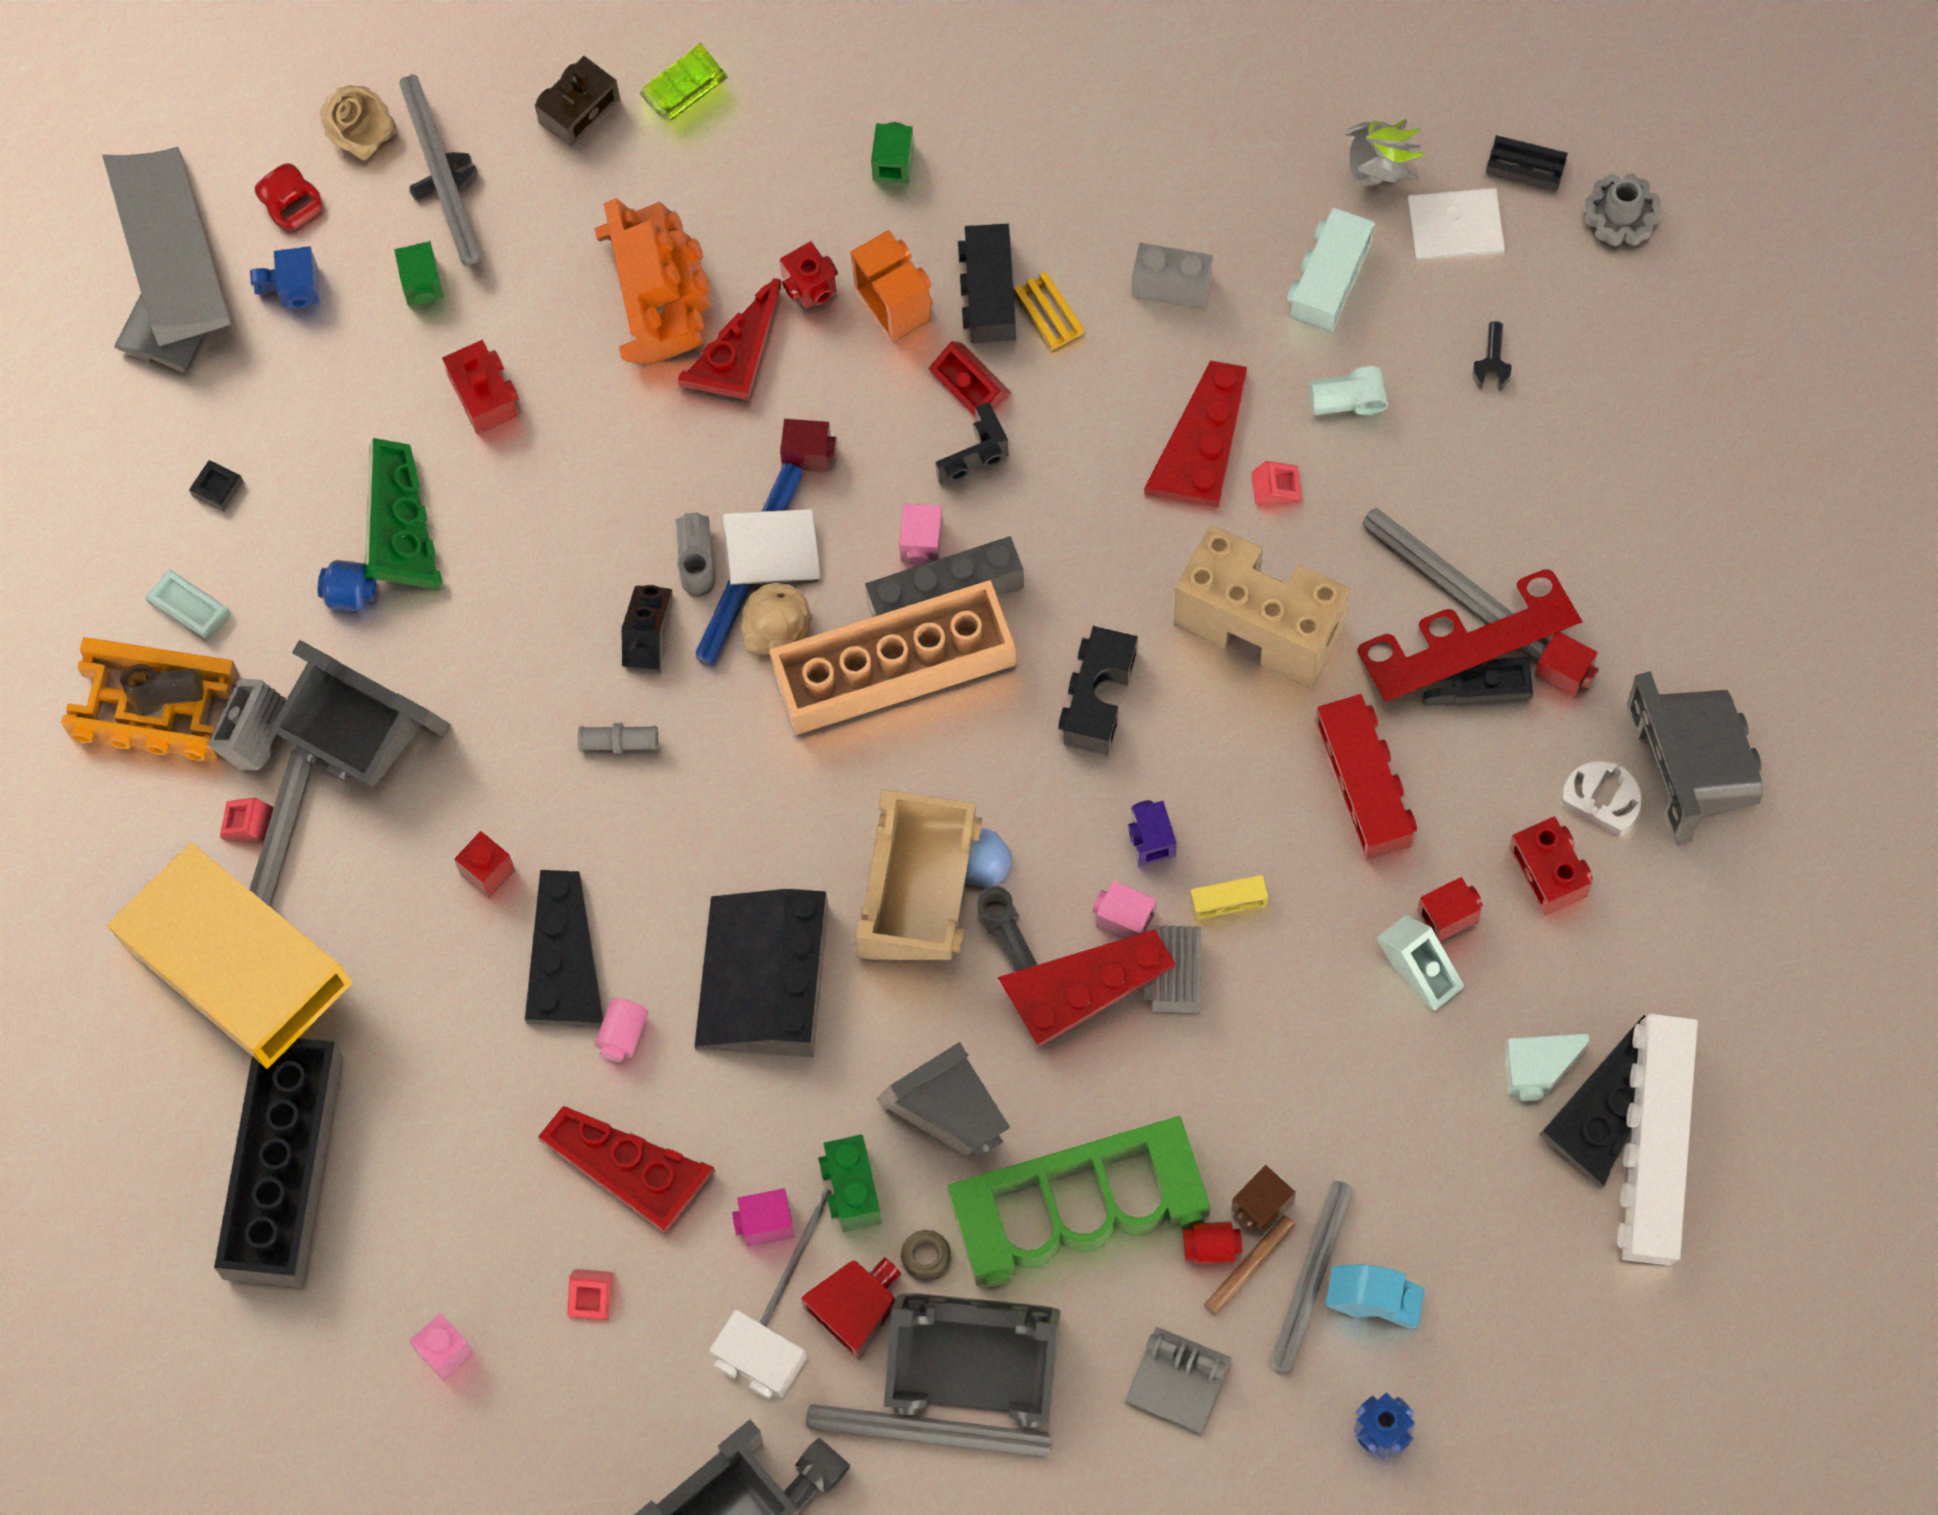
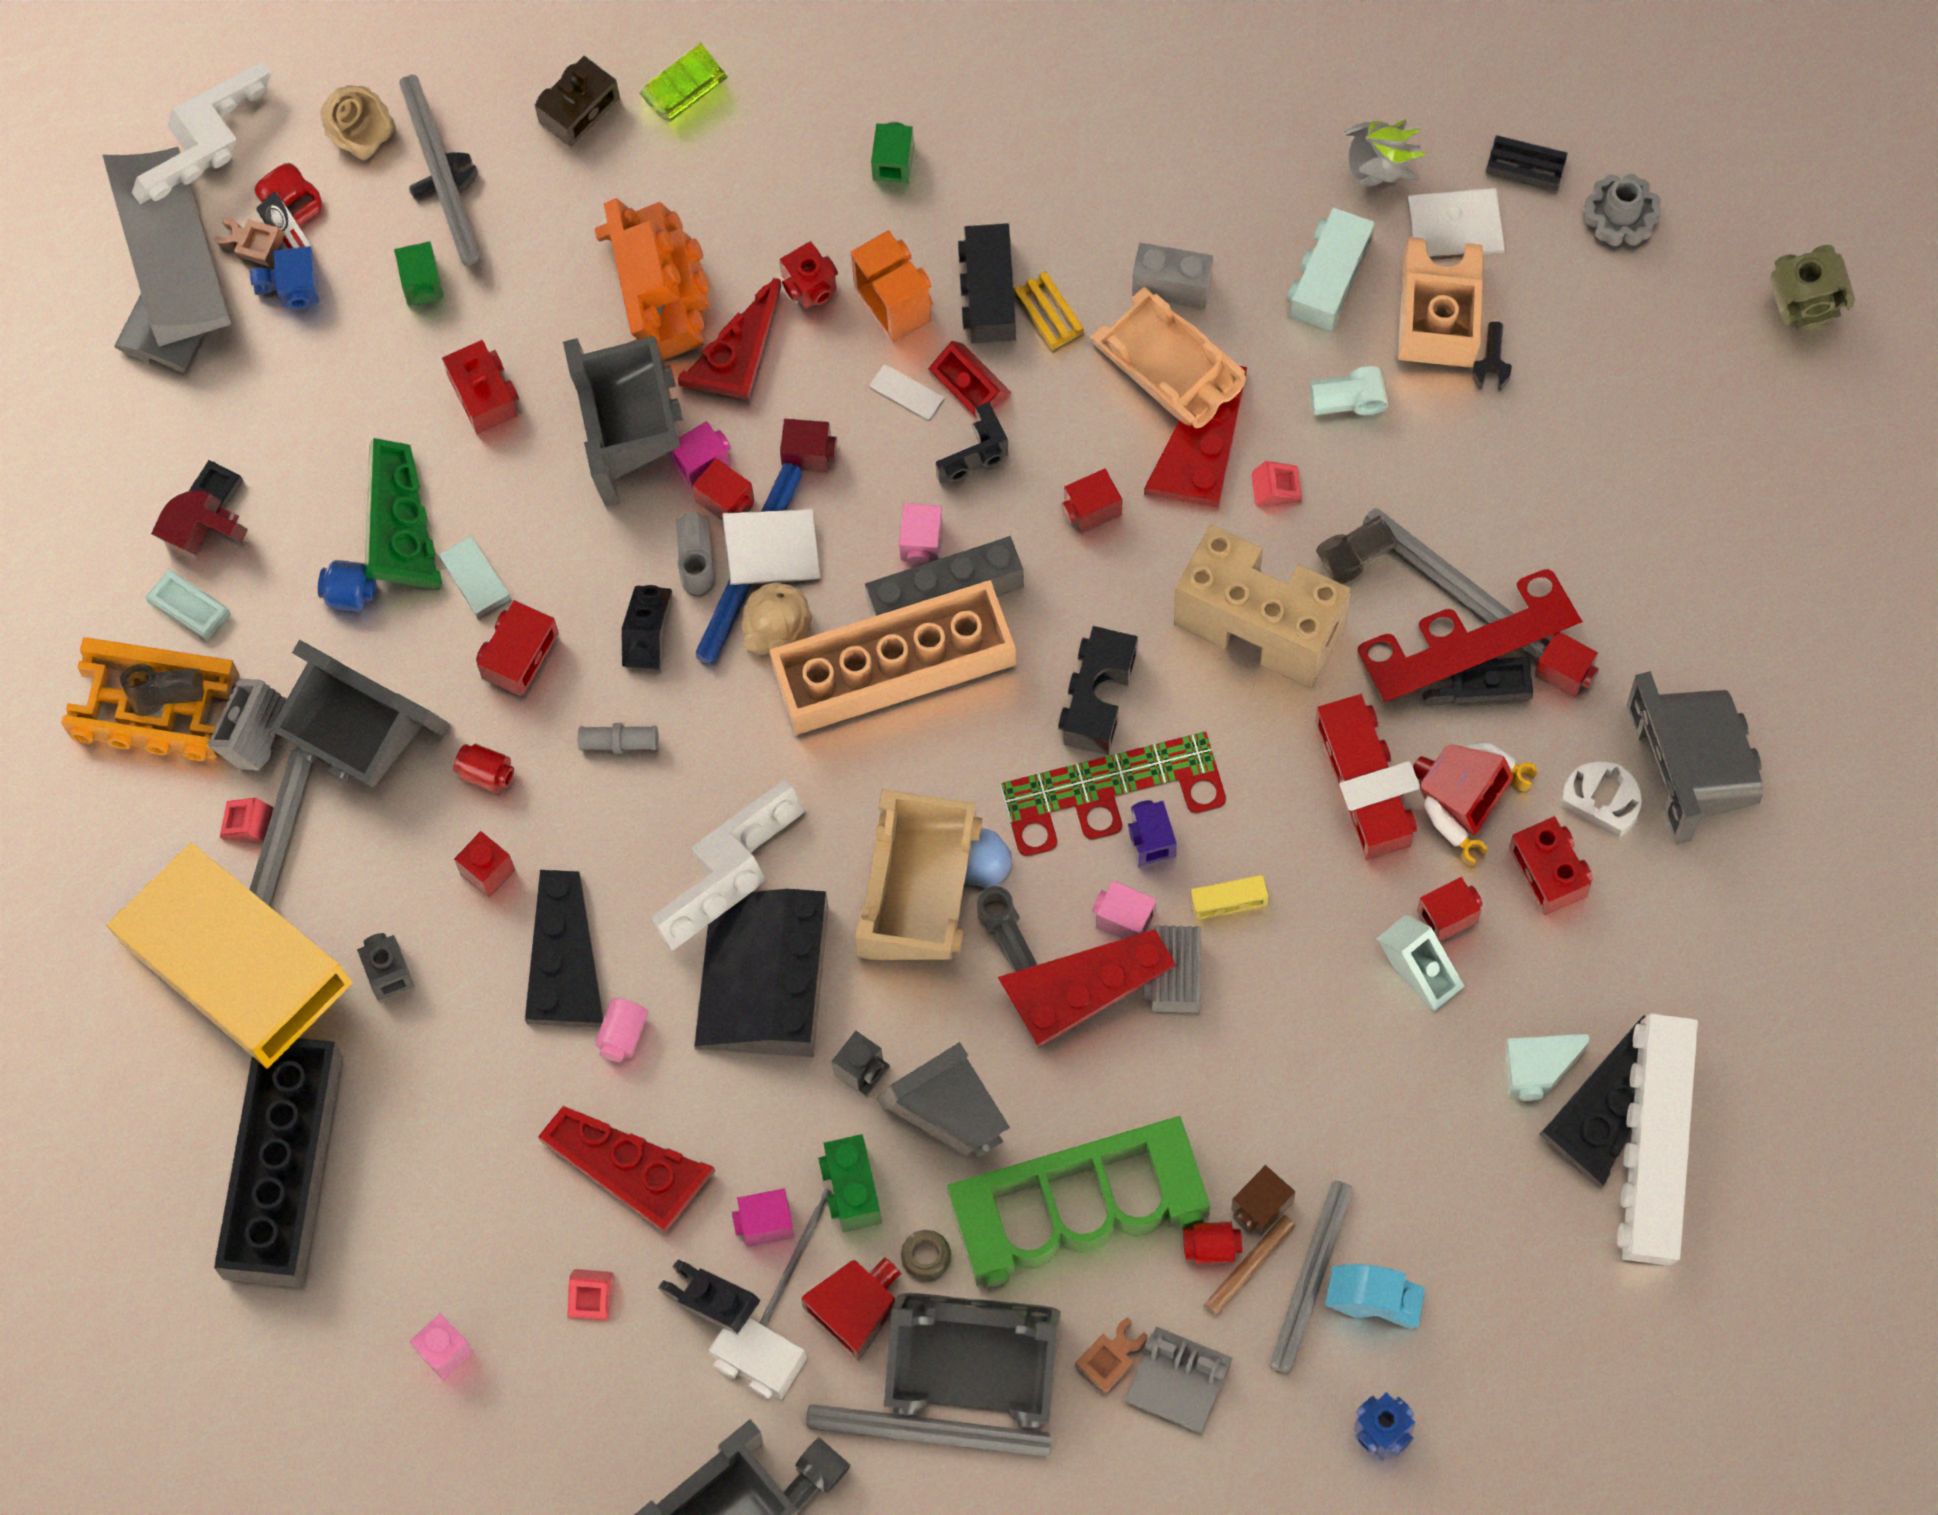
(189, 517): none -> dark red brick
(202, 133): none -> white bracket
(253, 242): none -> nougat plate
(276, 214): none -> sticker
(388, 977): none -> dark grey brick
(474, 577): none -> light aqua tile
(483, 767): none -> red brick
(517, 647): none -> red brick
(624, 408): none -> dark grey windscreen
(699, 450): none -> dark pink brick
(712, 1297): none -> black hinge
(723, 490): none -> red brick
(728, 865): none -> white bracket
(860, 1064): none -> dark grey brick
(906, 392): none -> white sticker
(1092, 501): none -> red brick
(1099, 780): none -> piece
(1107, 1359): none -> nougat plate
(1171, 359): none -> light nougat piece
(1347, 554): none -> clear smoke piece
(1379, 786): none -> white sticker
(1440, 307): none -> light nougat brick
(1465, 788): none -> torso
(1811, 287): none -> olive brick

